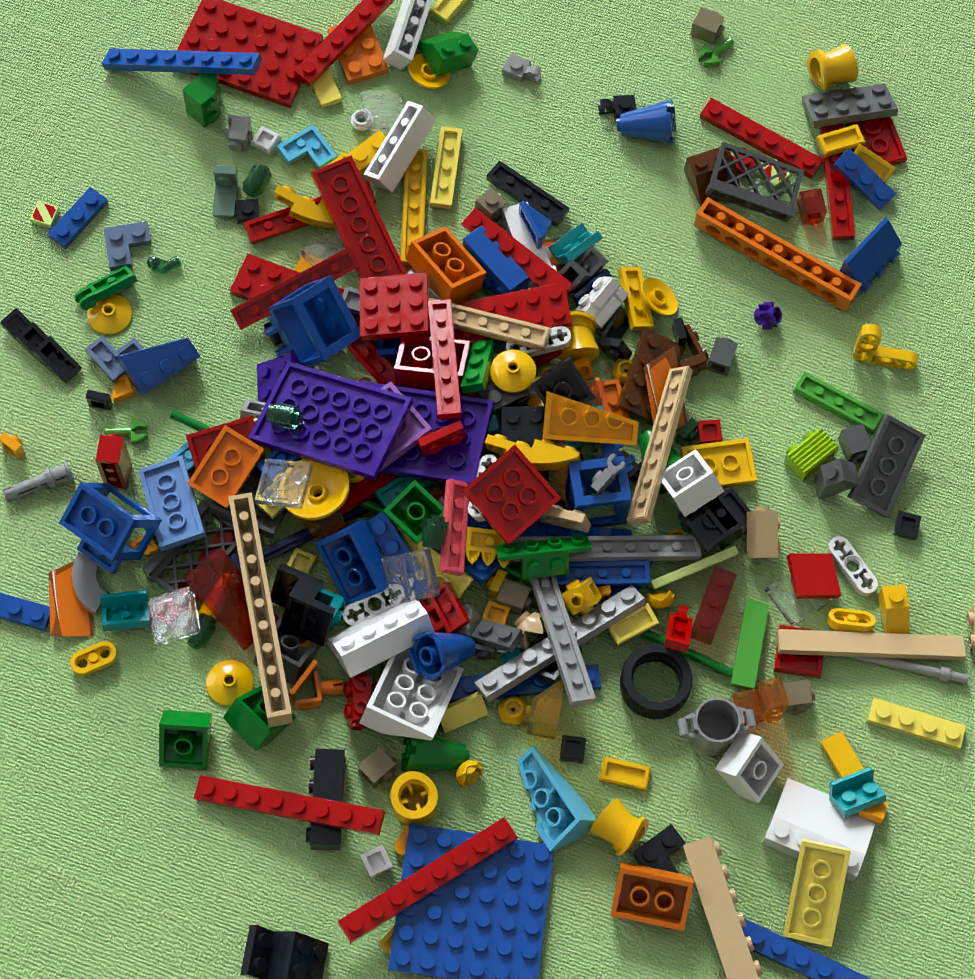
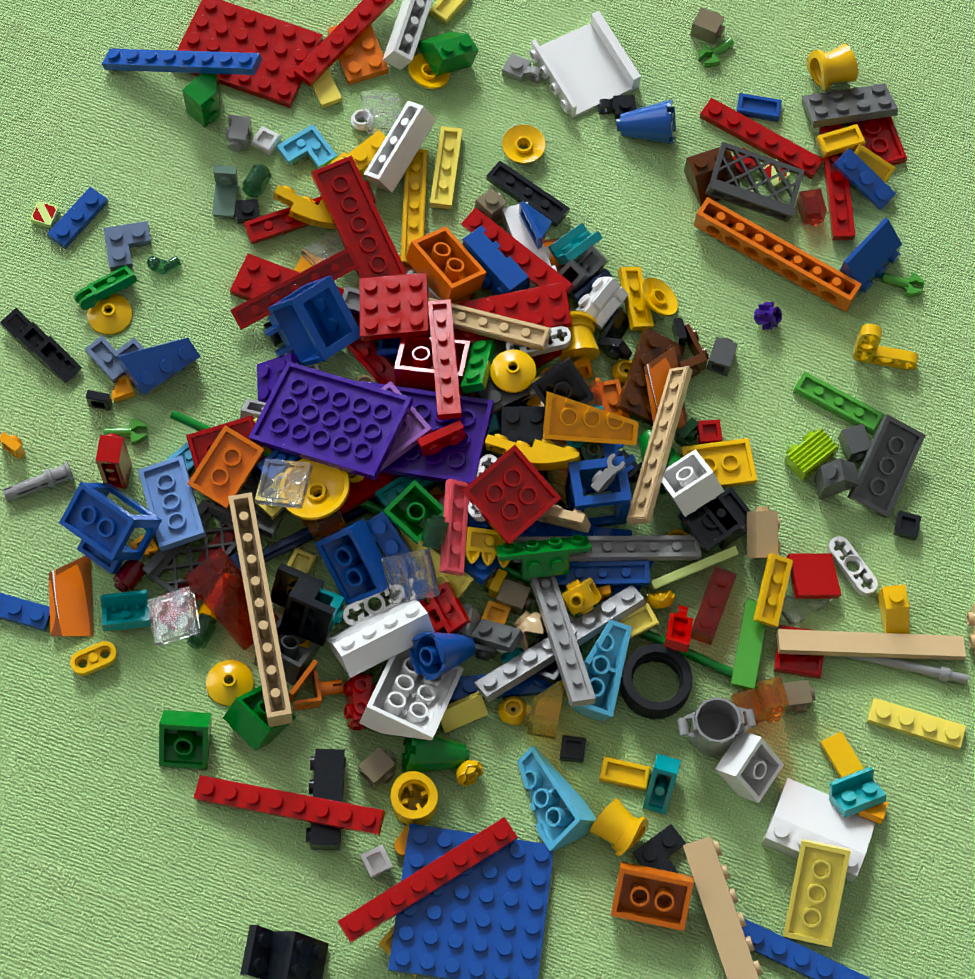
(85, 583): light grey tile -> none
(129, 575): none -> dark red brick
(284, 415): brick -> none
(523, 136): none -> yellow dish
(586, 66): none -> white panel
(605, 670): none -> medium azure wedge
(661, 784): none -> teal slope
(759, 107): none -> blue tile
(773, 590): none -> yellow plate
(851, 620): yellow plate -> none
(905, 283): none -> bright green bar

